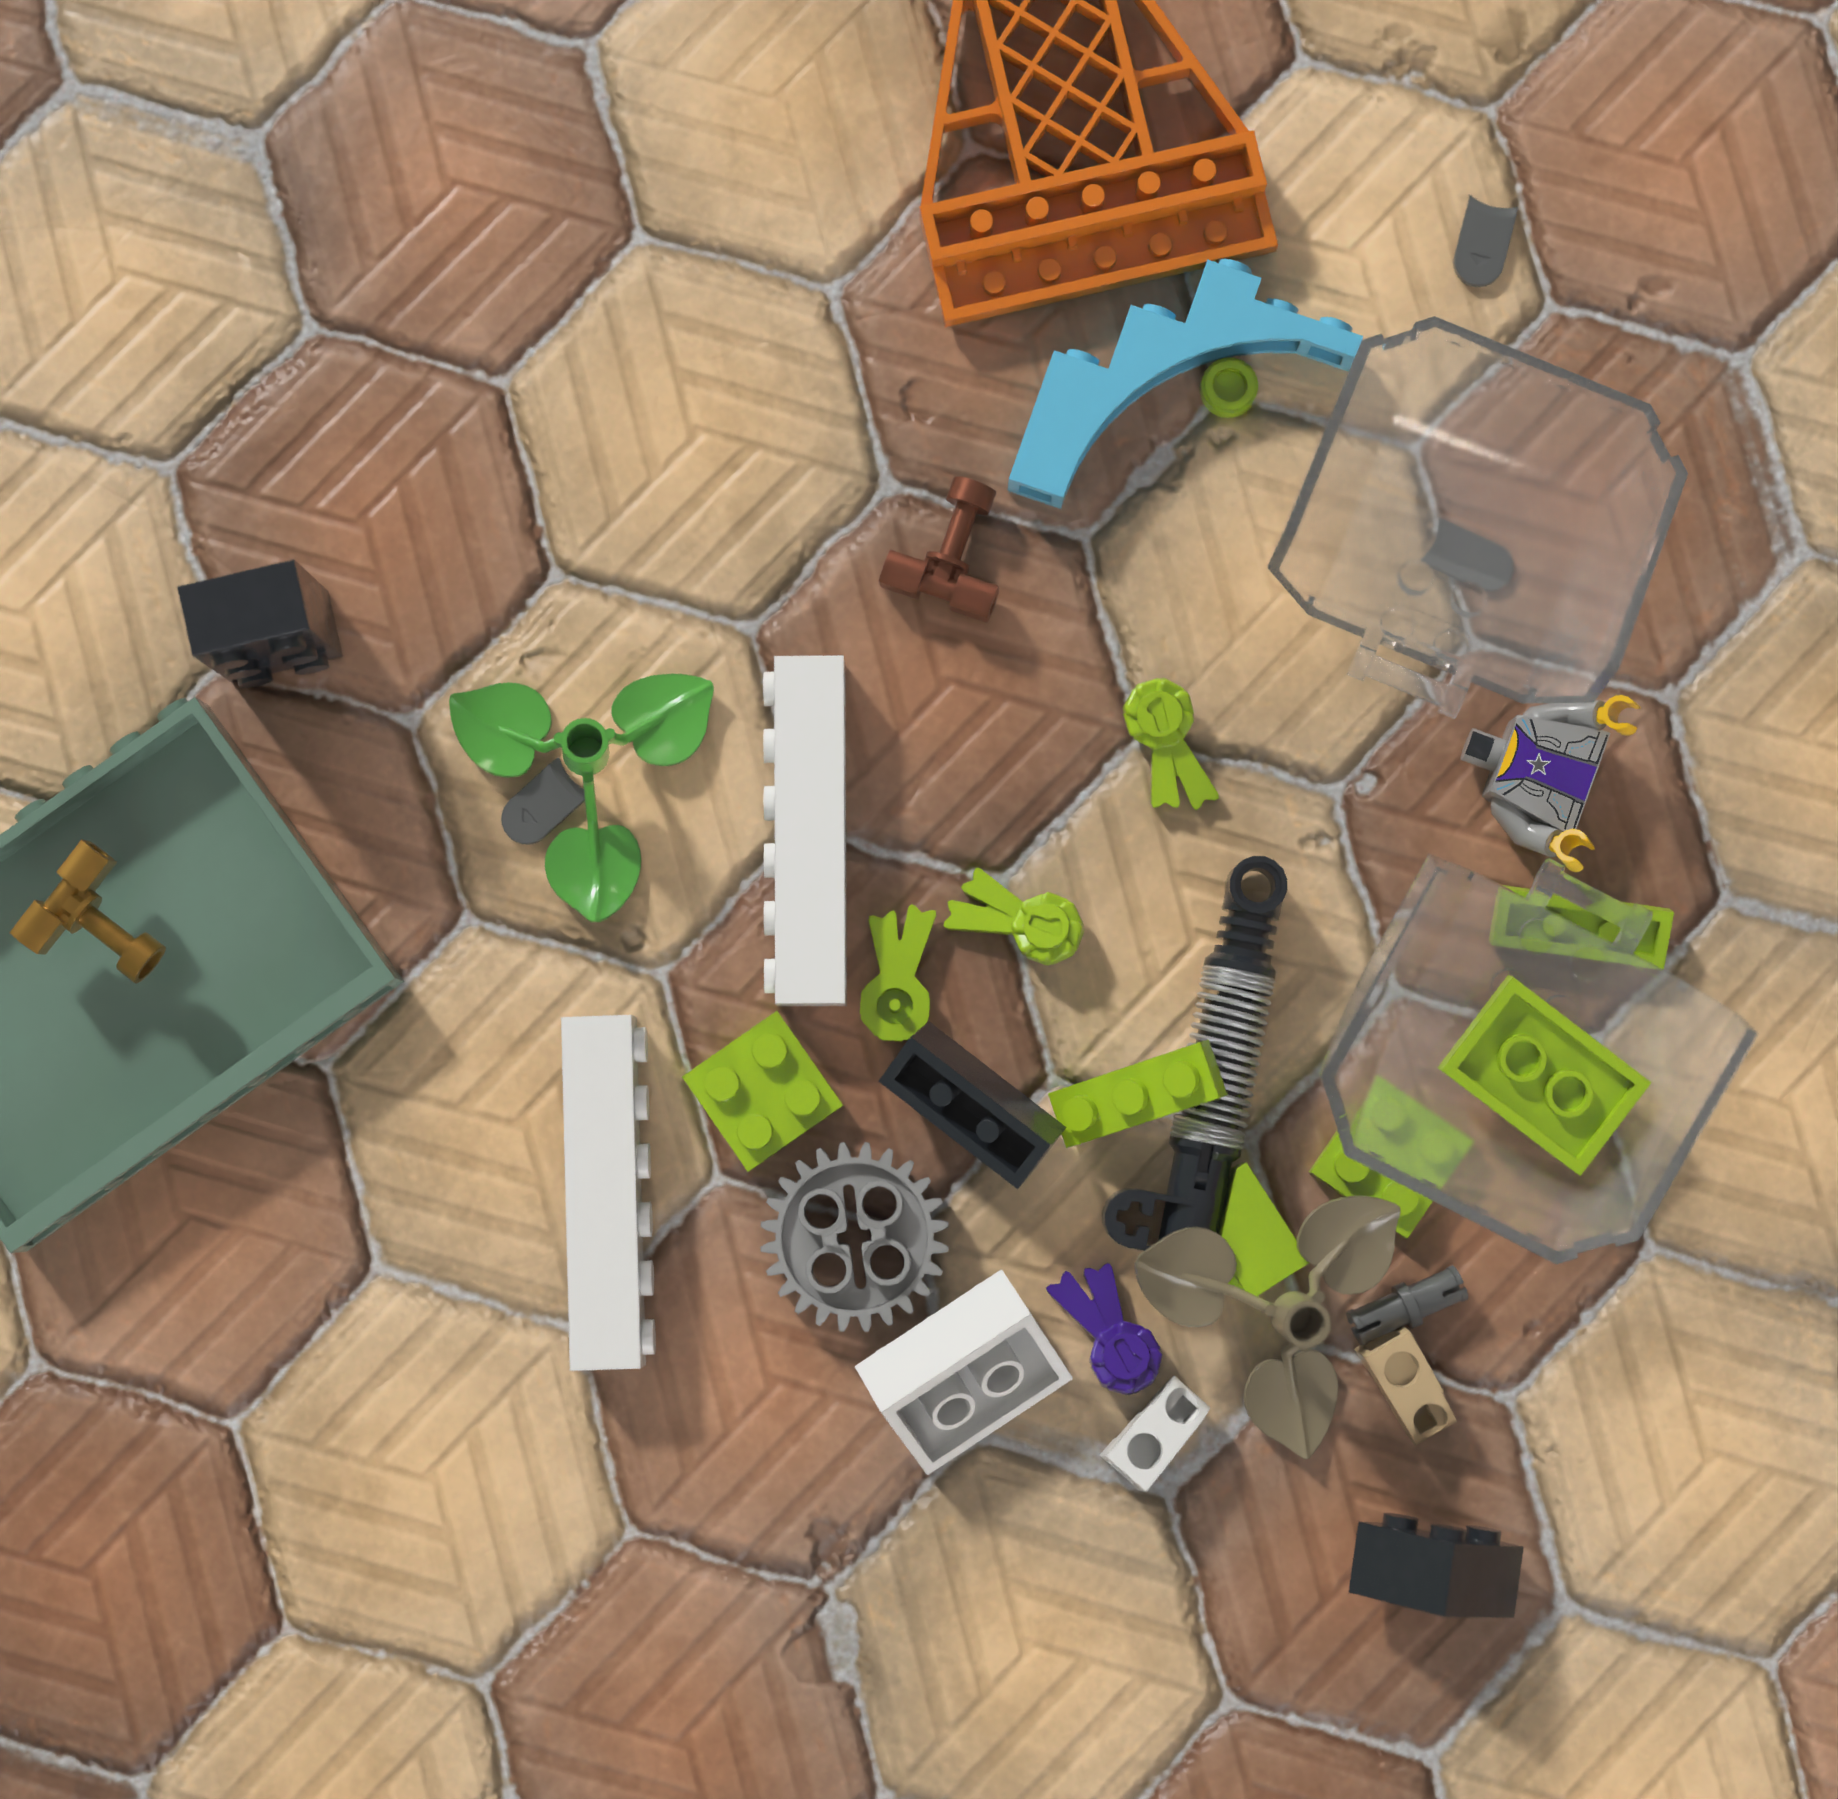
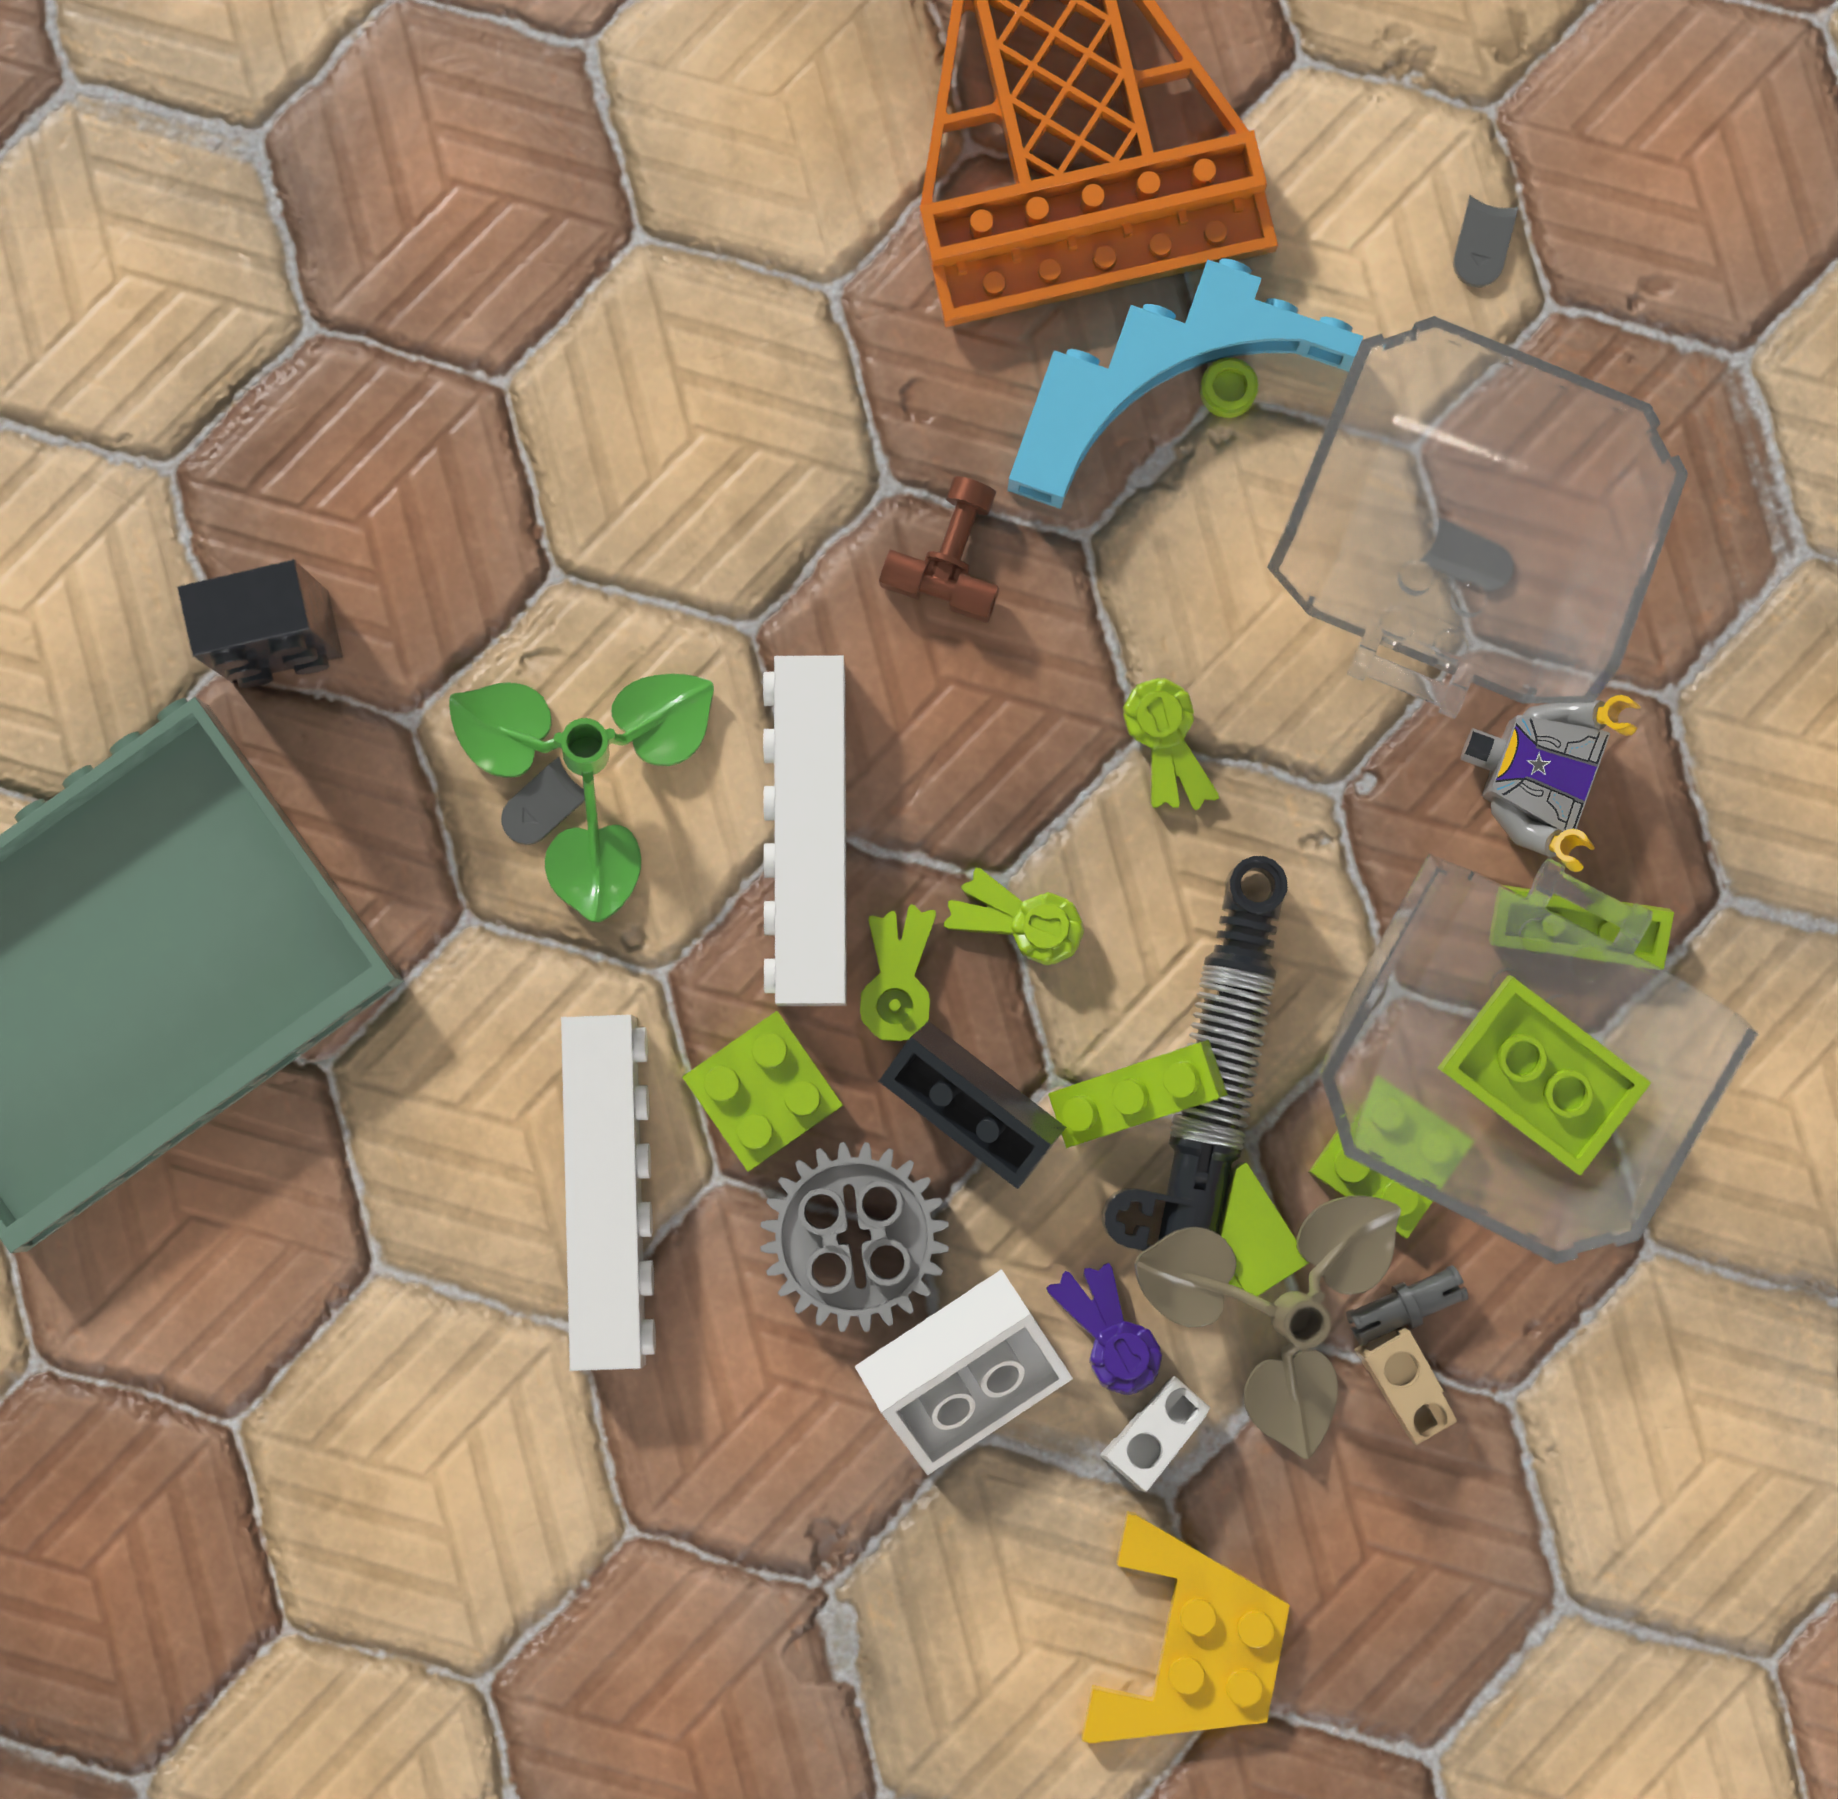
(76, 906): pearl gold bar -> none
(1215, 1649): none -> yellow wing
(1436, 1570): black brick -> none

